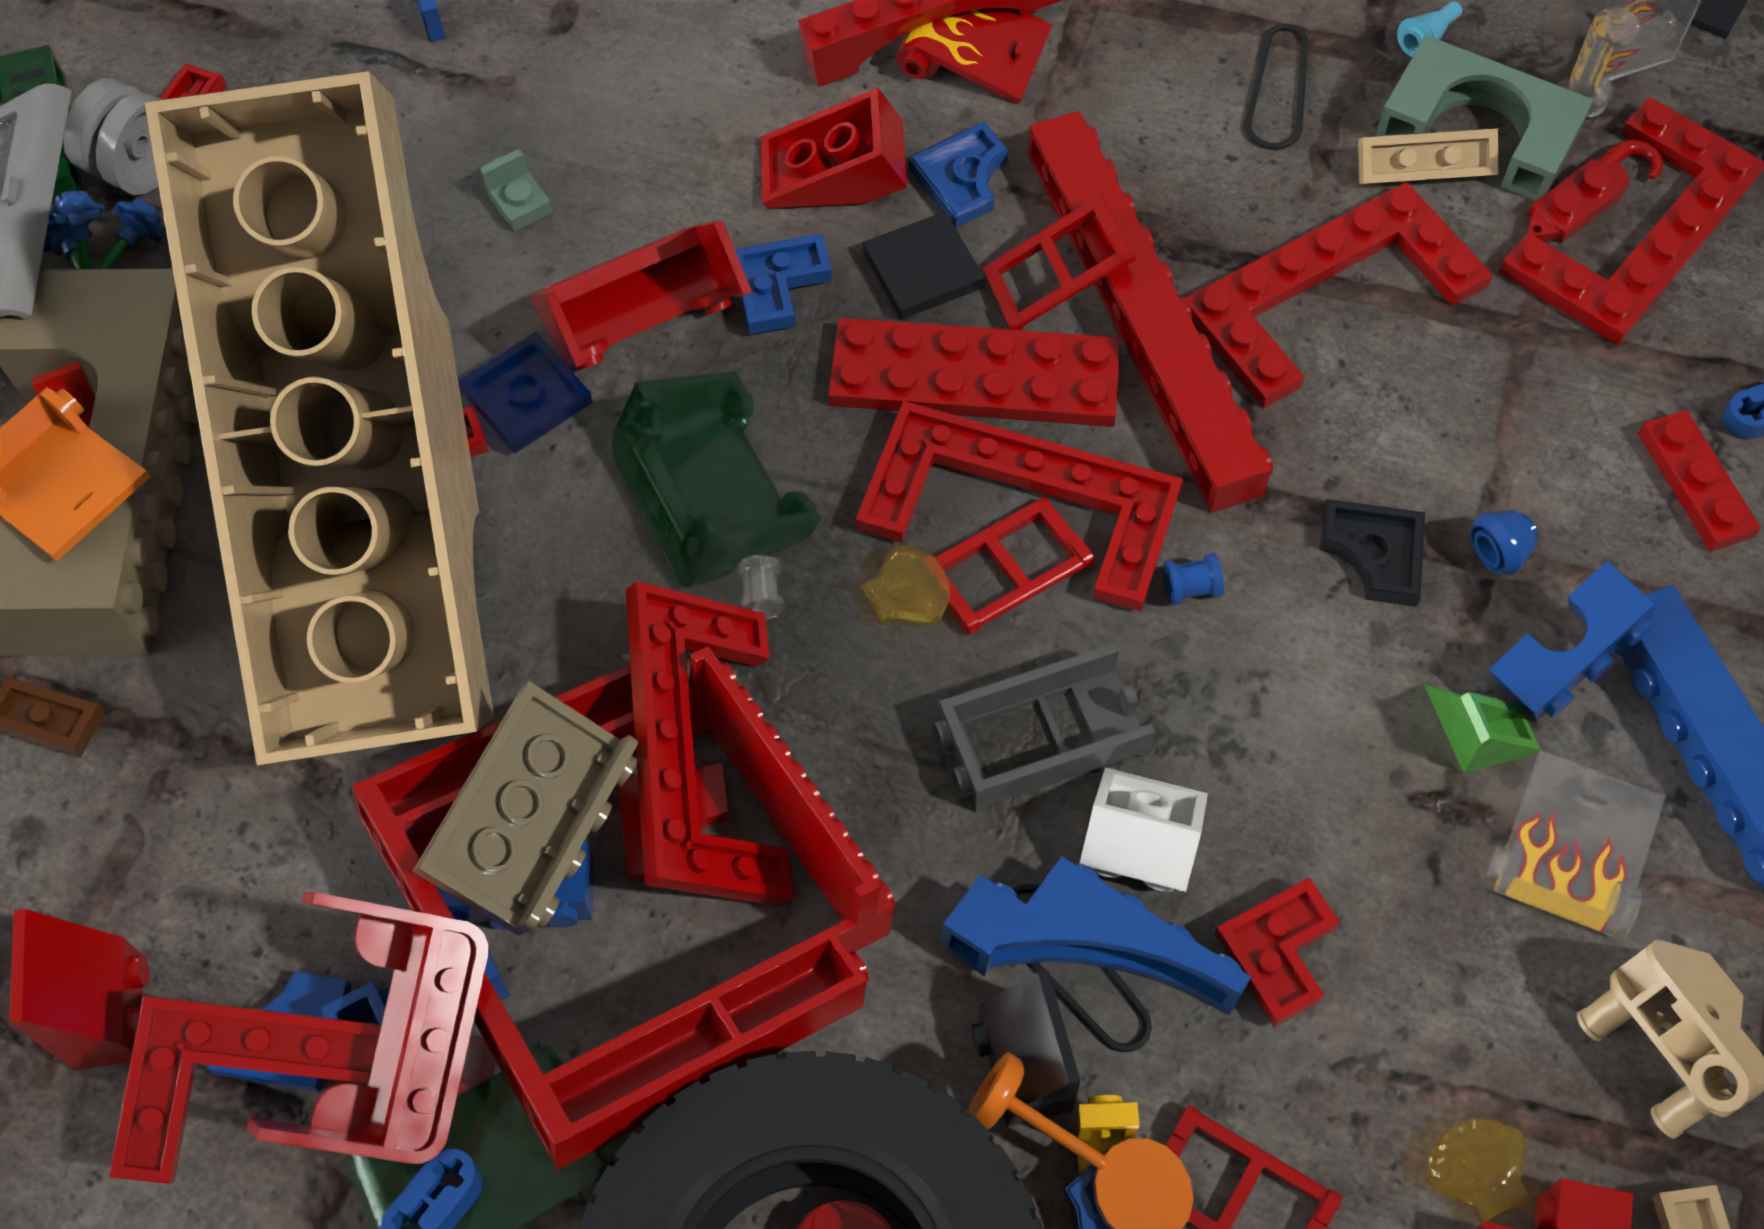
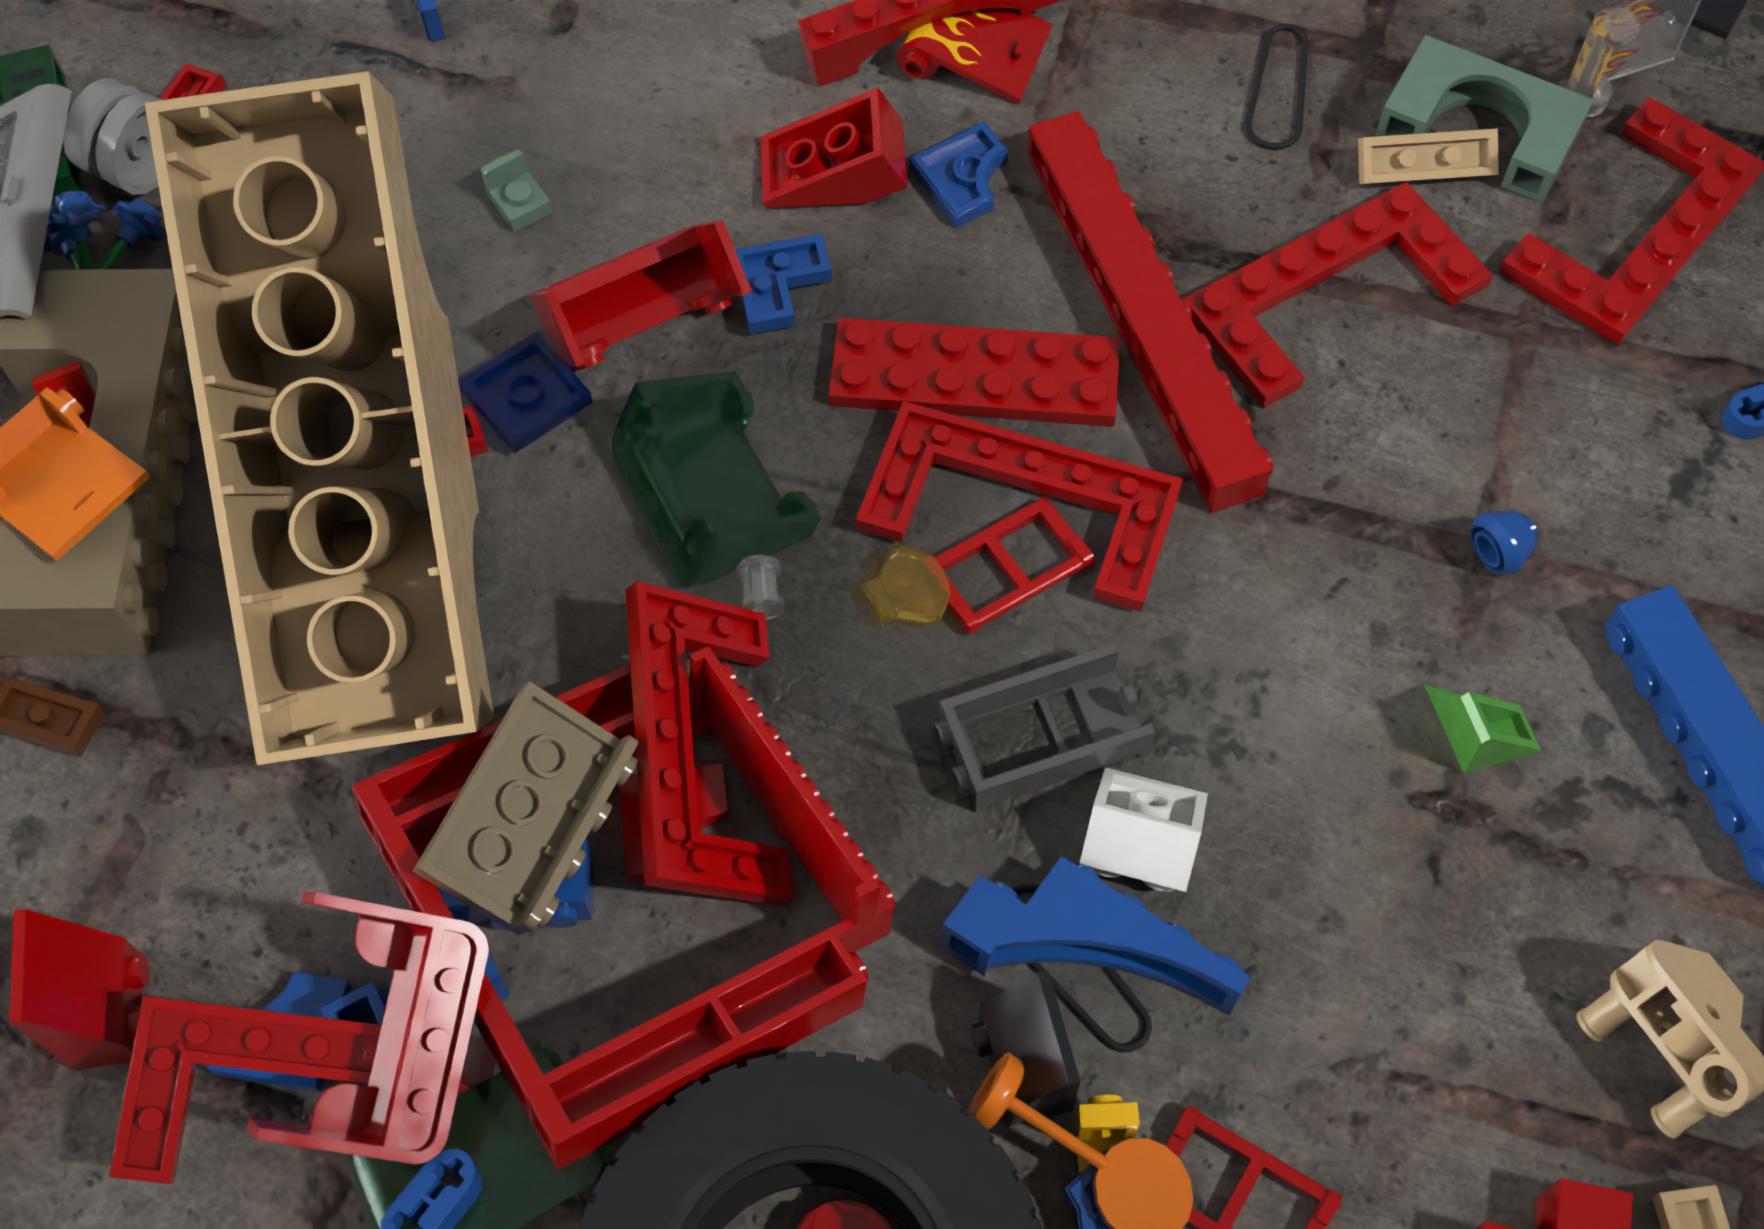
(923, 265): black tile -> none
(1046, 240): red window -> none
(1193, 579): blue bush -> none
(1267, 945): red plate -> none
(1380, 545): black tile -> none
(1433, 24): medium azure cone -> none
(1481, 1167): clear yellow animal -> none
(1579, 845): clear door -> none
(1588, 191): red plate -> none
(1612, 614): blue arch -> none
(1699, 480): red plate -> none

